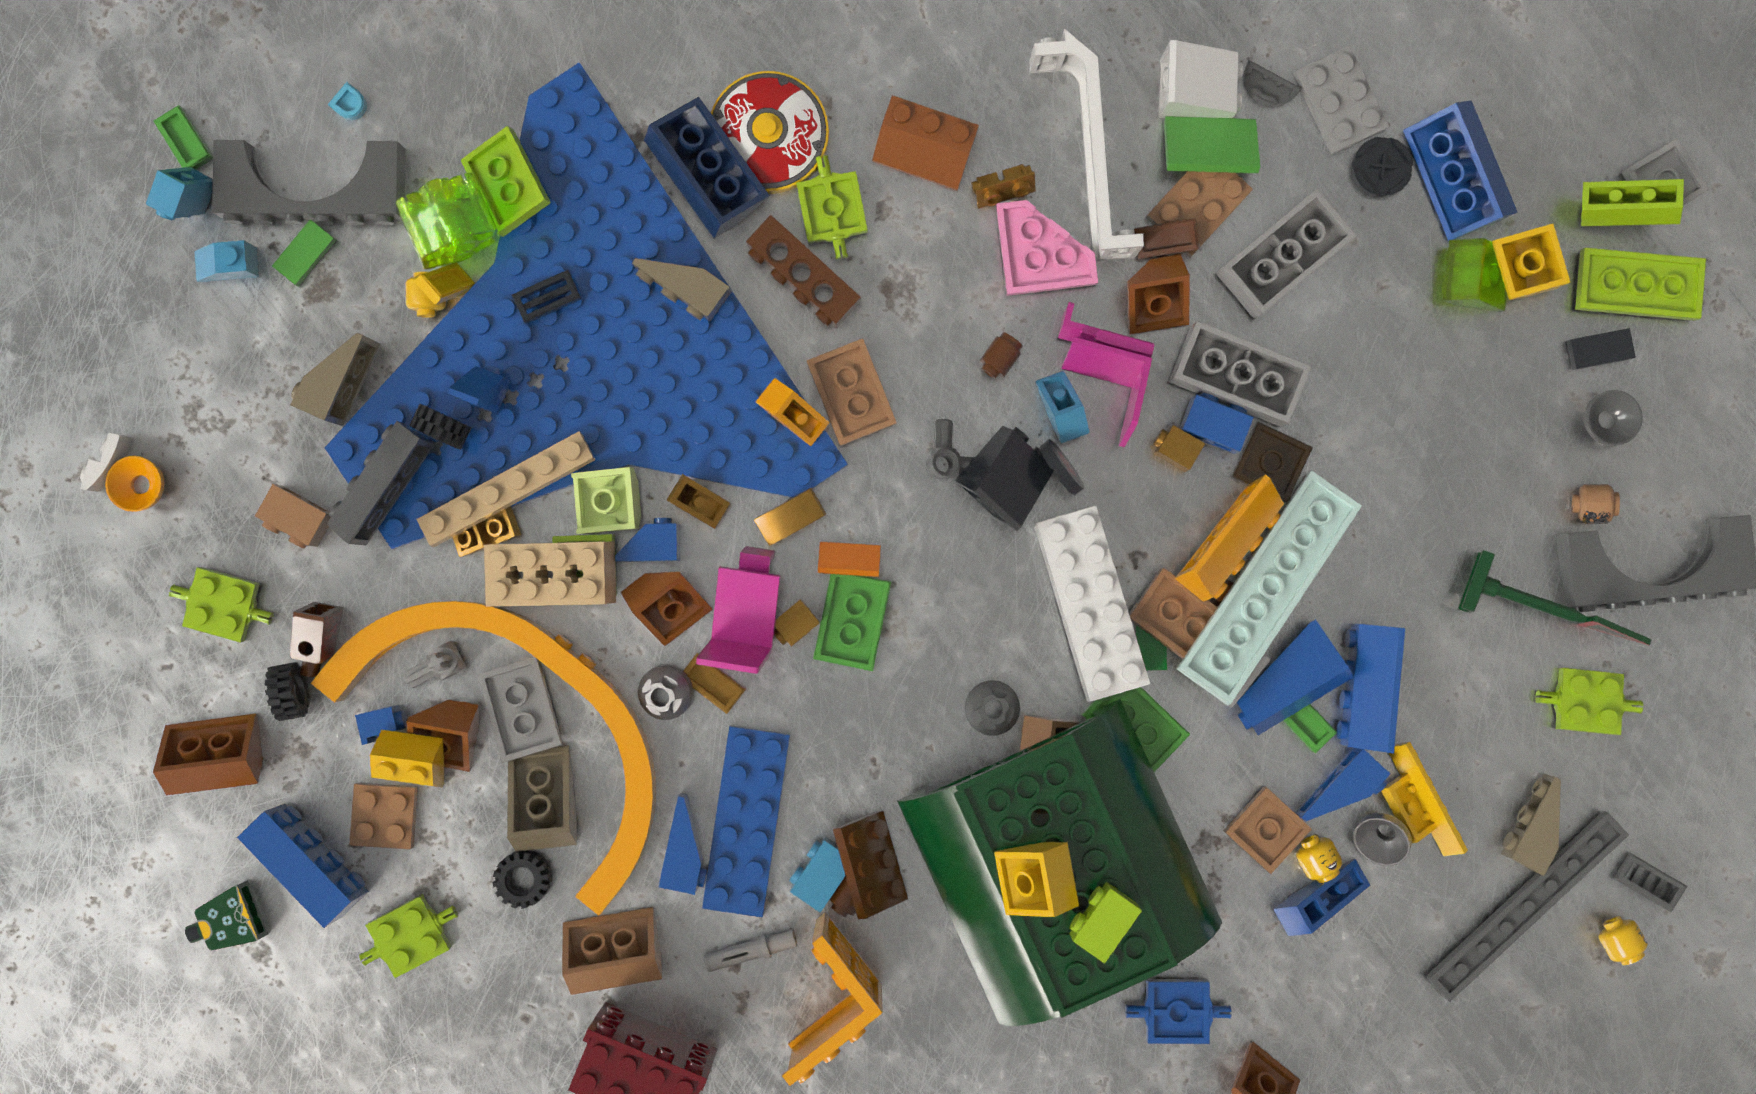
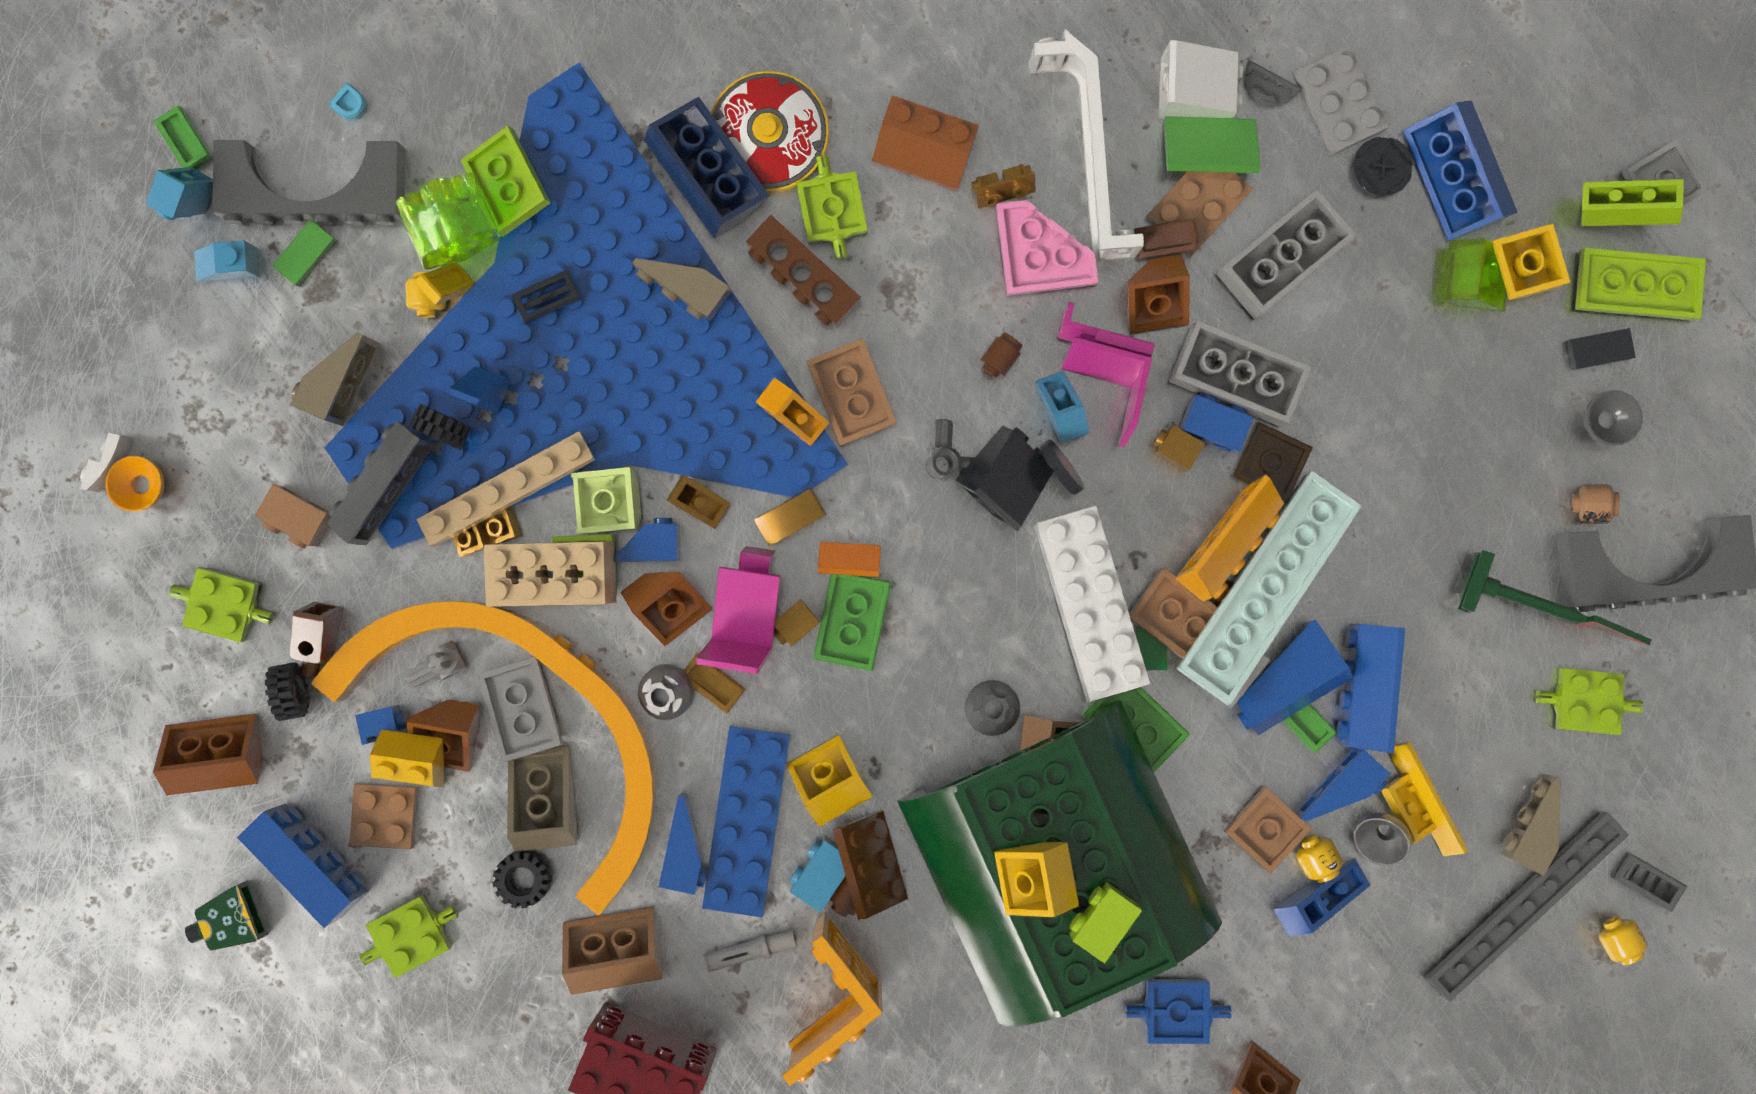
(828, 781): none -> yellow slope

